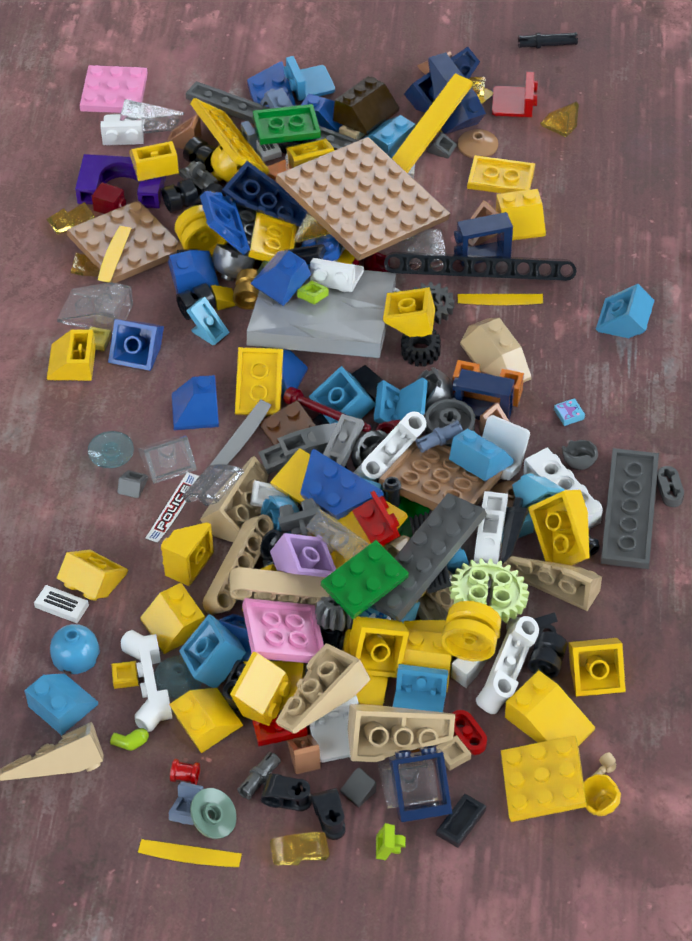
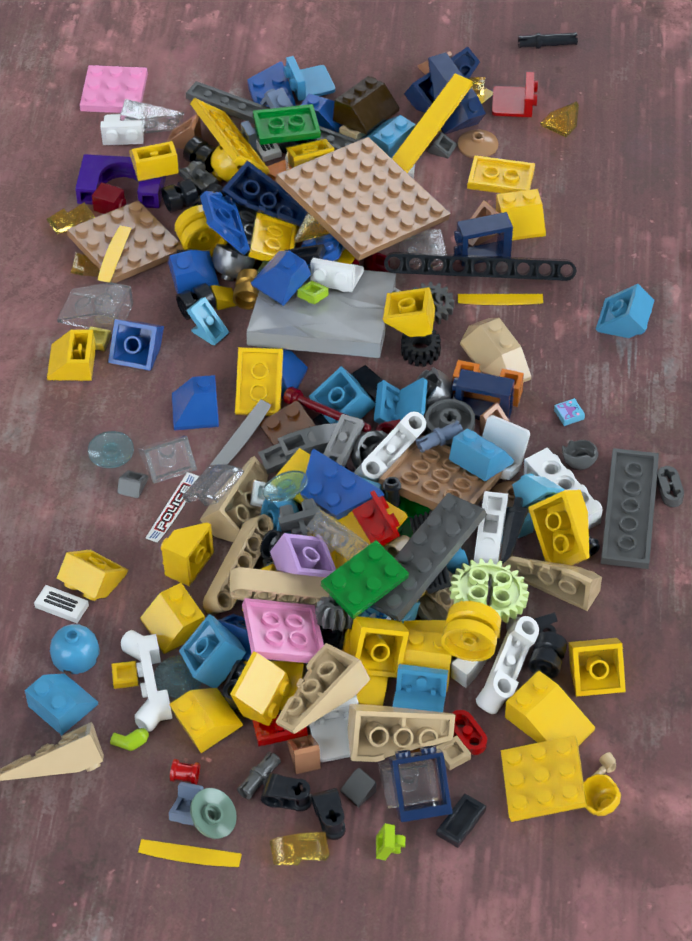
(285, 486): none -> clear light blue dish

